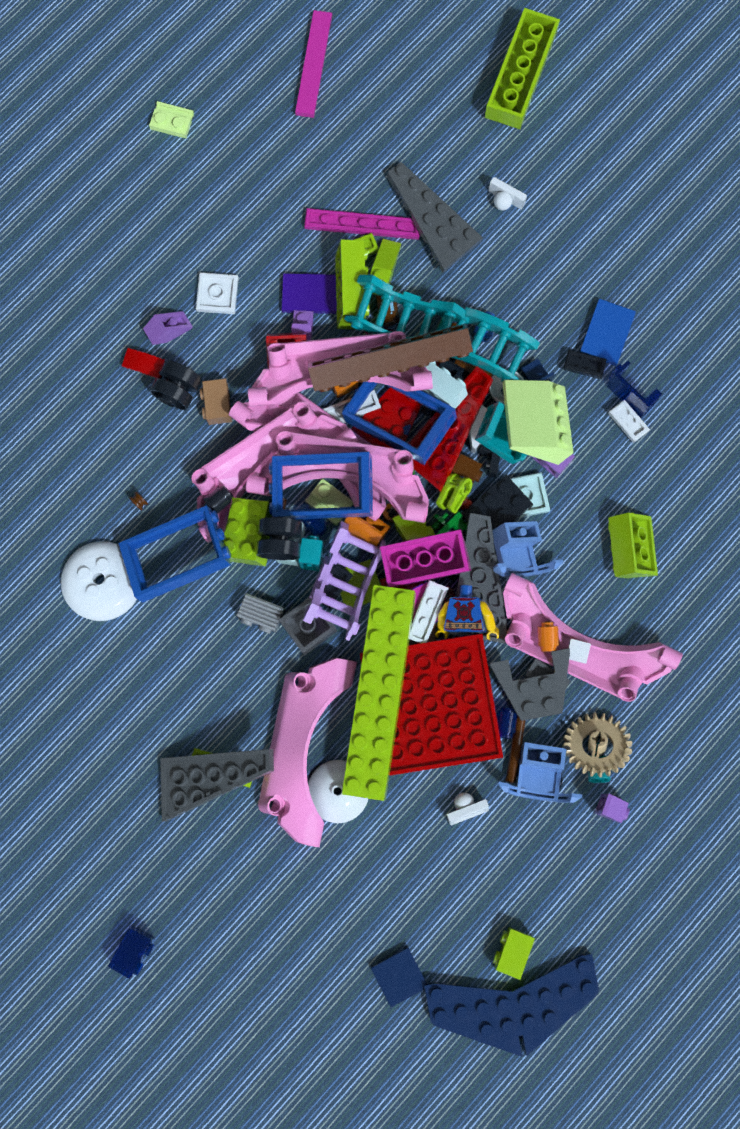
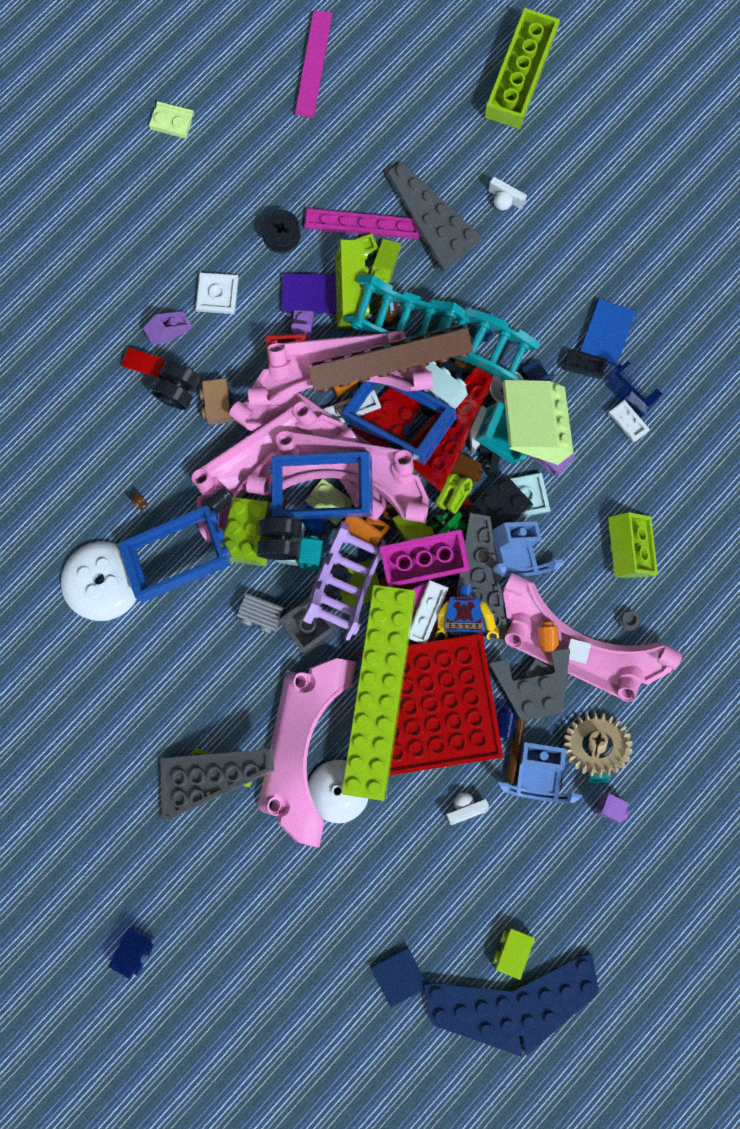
(283, 241): none -> black piece
(629, 620): none -> dark grey plate

